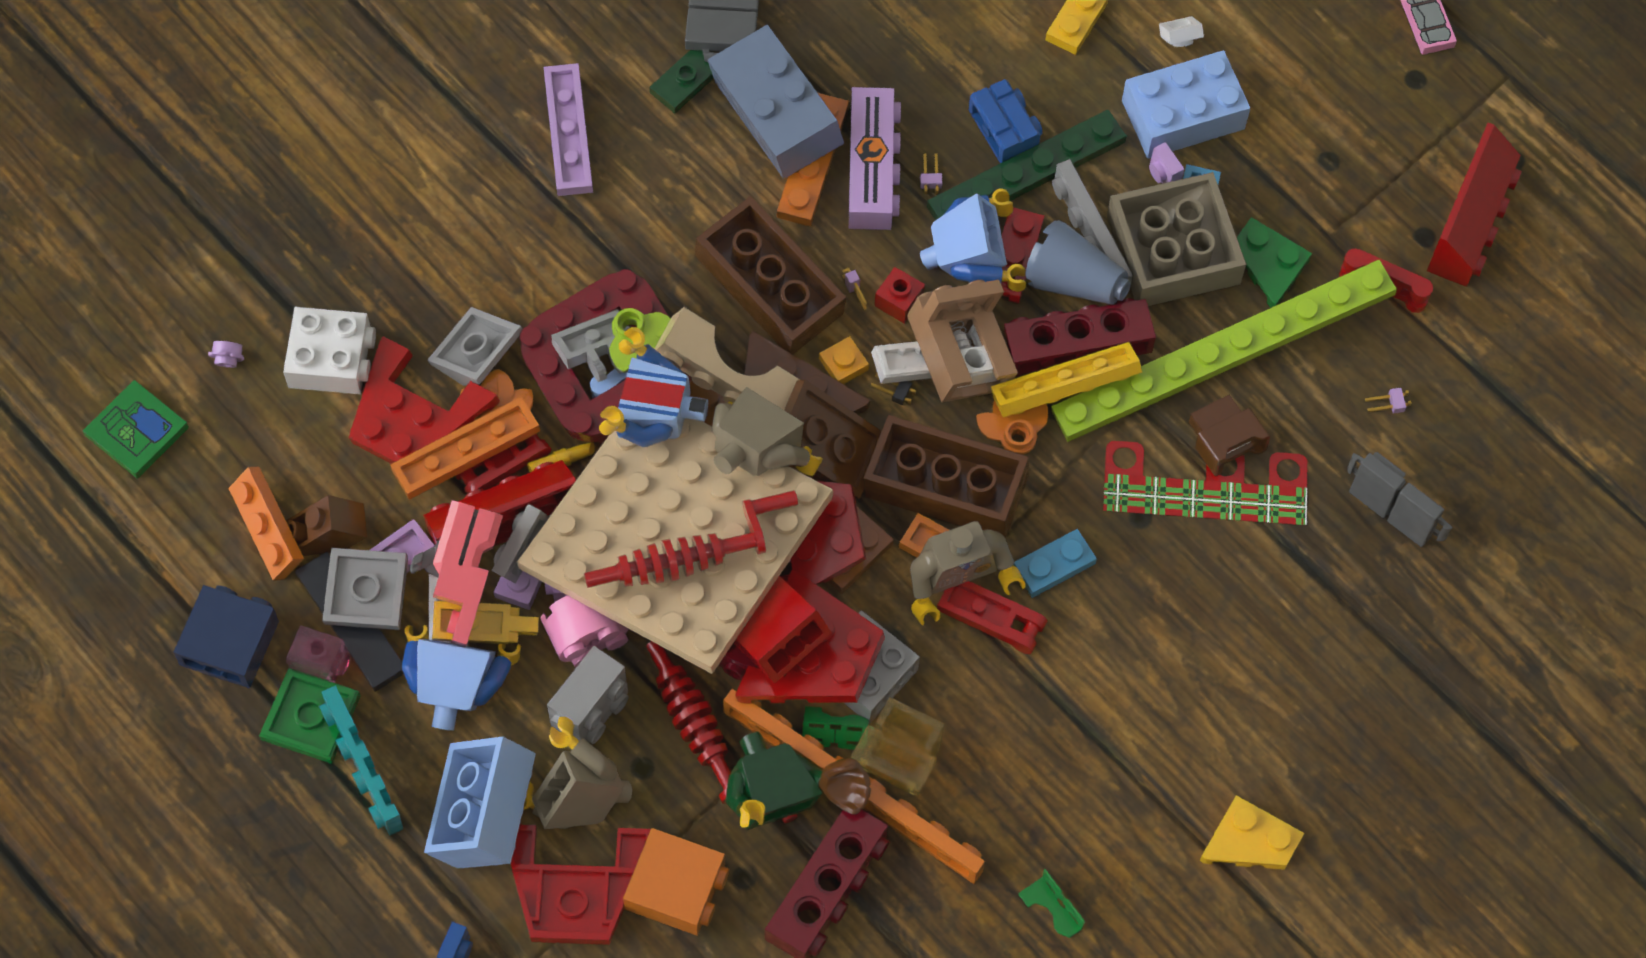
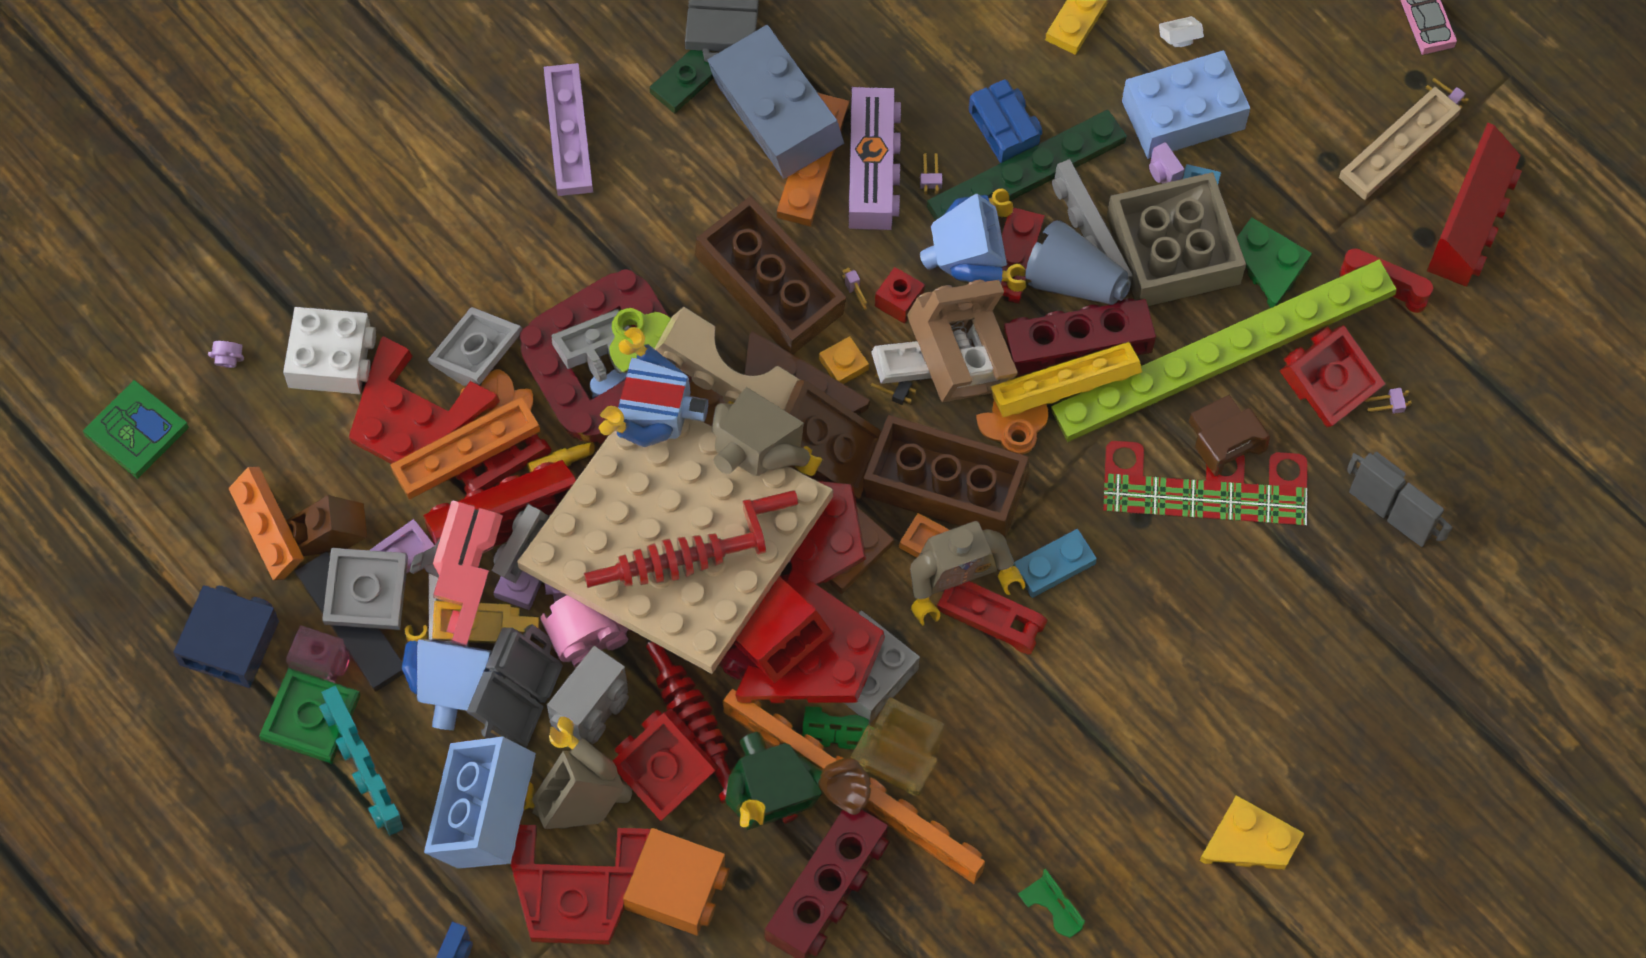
(517, 681): none -> dark grey piece
(663, 763): none -> red plate
(1331, 374): none -> red plate
(1399, 143): none -> tan plate
(1456, 96): none -> piece

